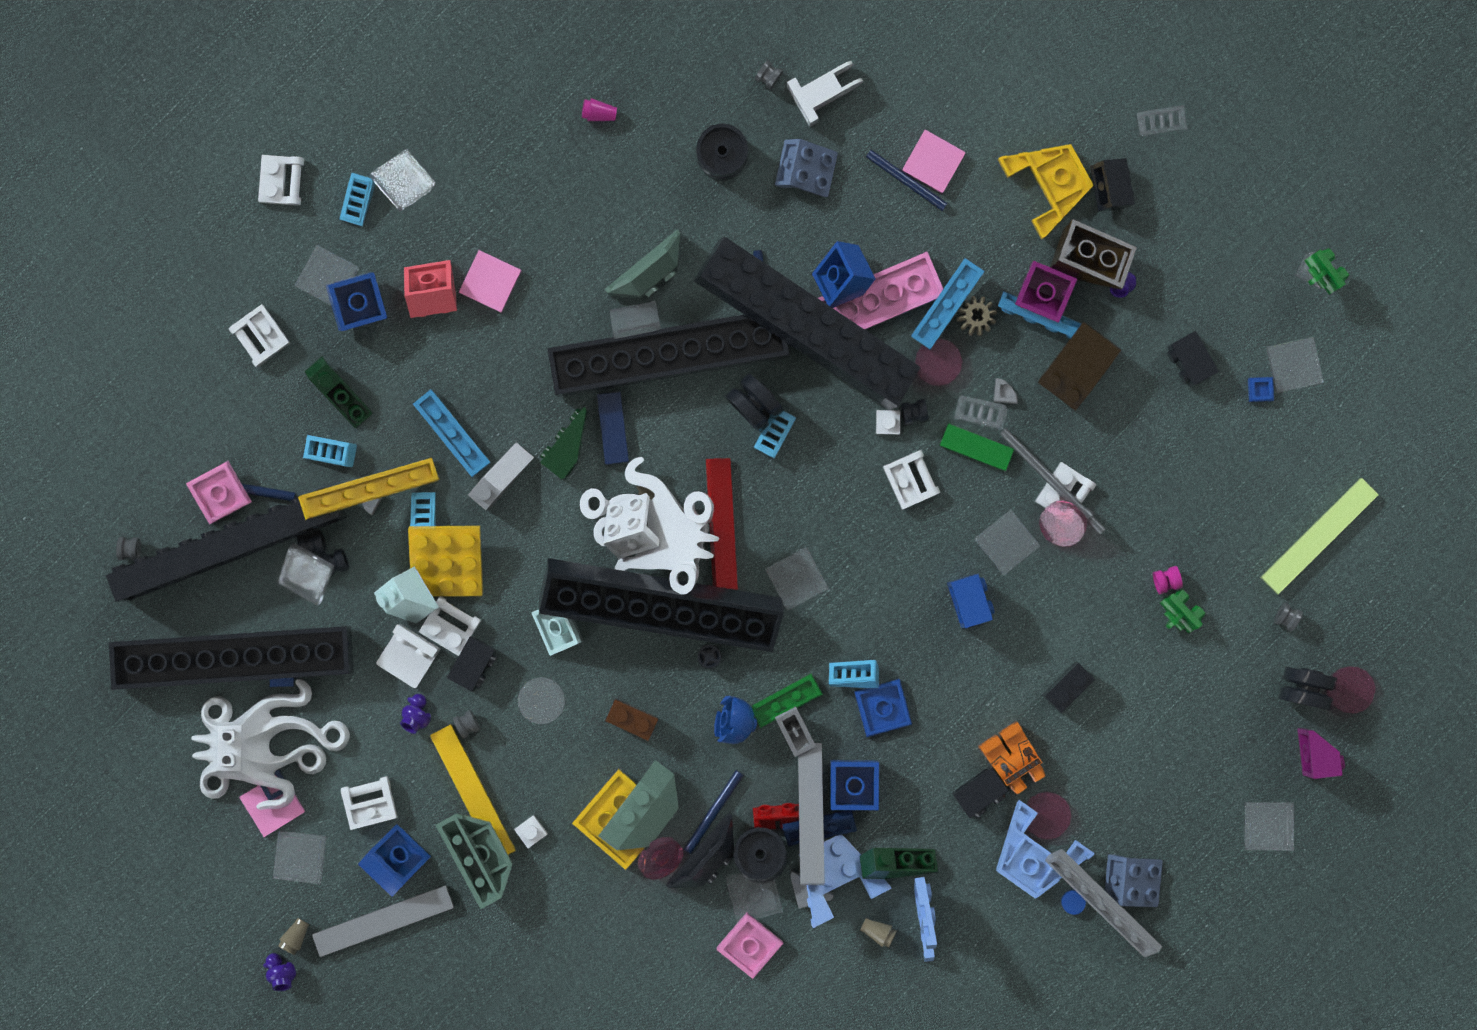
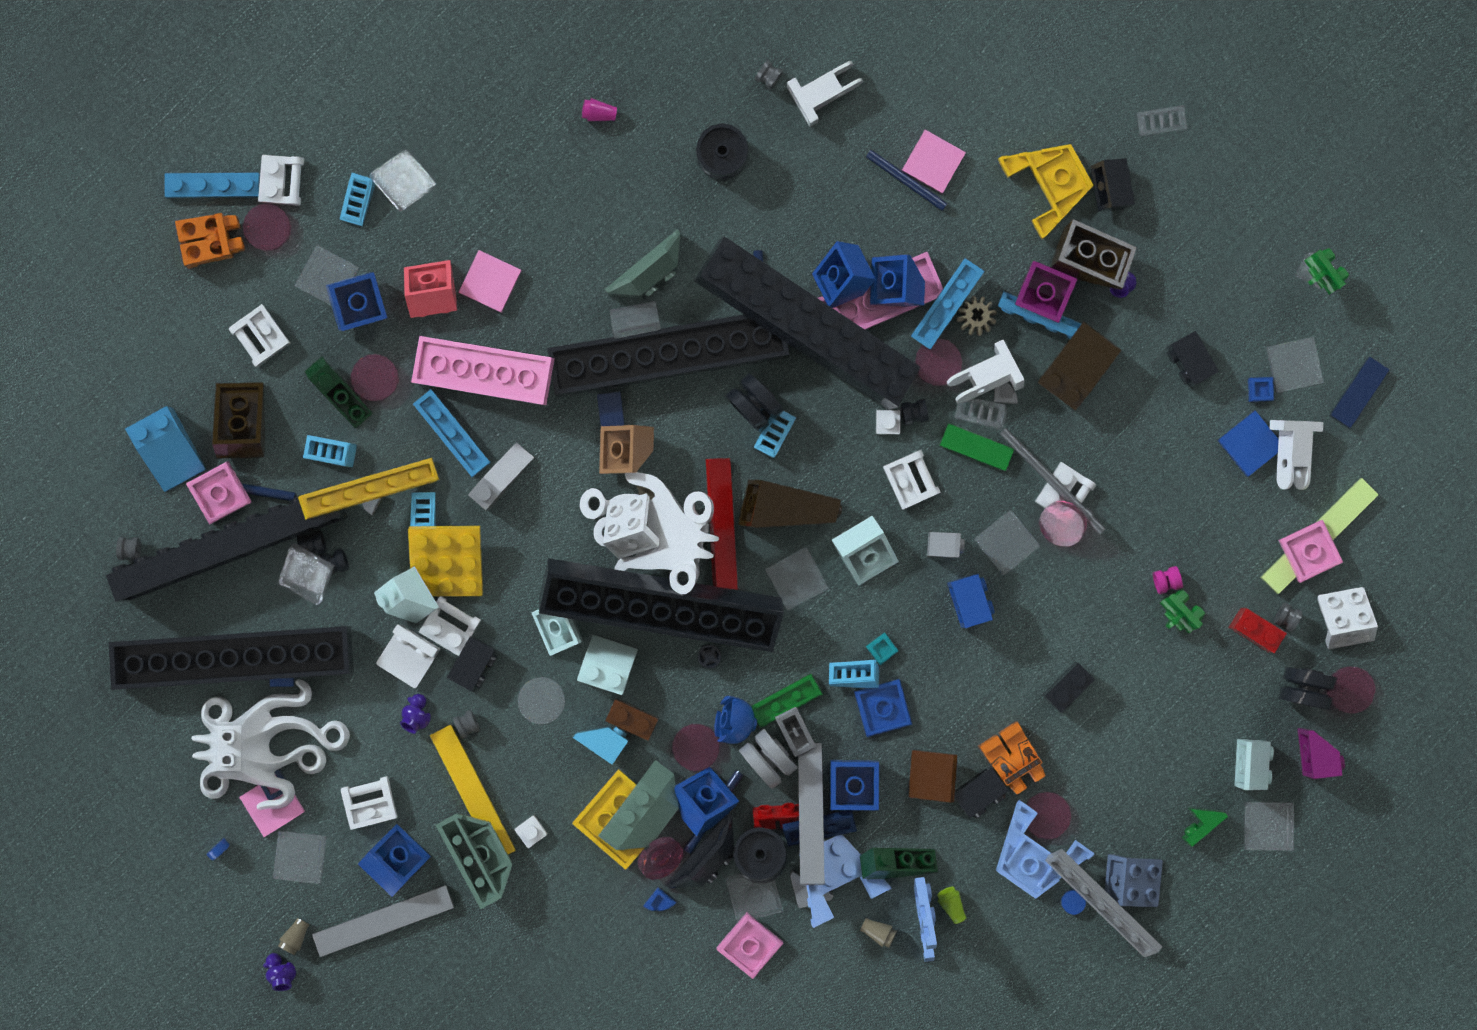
(166, 448): none -> dark azure slope
(208, 239): none -> orange hips
(212, 185): none -> dark azure plate
(218, 849): none -> blue tile
(239, 420): none -> dark brown slope
(266, 227): none -> clear pink tile
(374, 377): none -> clear pink tile
(483, 370): none -> bright pink plate
(566, 451): dark green slope -> none
(604, 741): none -> medium azure slope
(607, 665): none -> light aqua slope
(624, 448): none -> medium nougat slope
(659, 901): none -> blue tile
(695, 747): none -> clear pink tile
(704, 800): none -> blue slope
(767, 759): none -> light grey wheel
(779, 505): none -> dark brown slope
(806, 167): sand blue bracket -> none
(865, 550): none -> light aqua slope
(882, 648): none -> teal tile
(896, 282): none -> blue slope
(932, 776): none -> reddish brown tile
(945, 545): none -> light grey slope
(951, 903): none -> lime cone
(989, 374): none -> white piece
(1207, 820): none -> green slope
(1250, 443): none -> blue tile
(1253, 764): none -> light aqua slope
(1257, 630): none -> red brick
(1295, 451): none -> white piece
(1310, 551): none -> bright pink tile
(1347, 618): none -> white bracket
(1359, 392): none -> dark blue tile

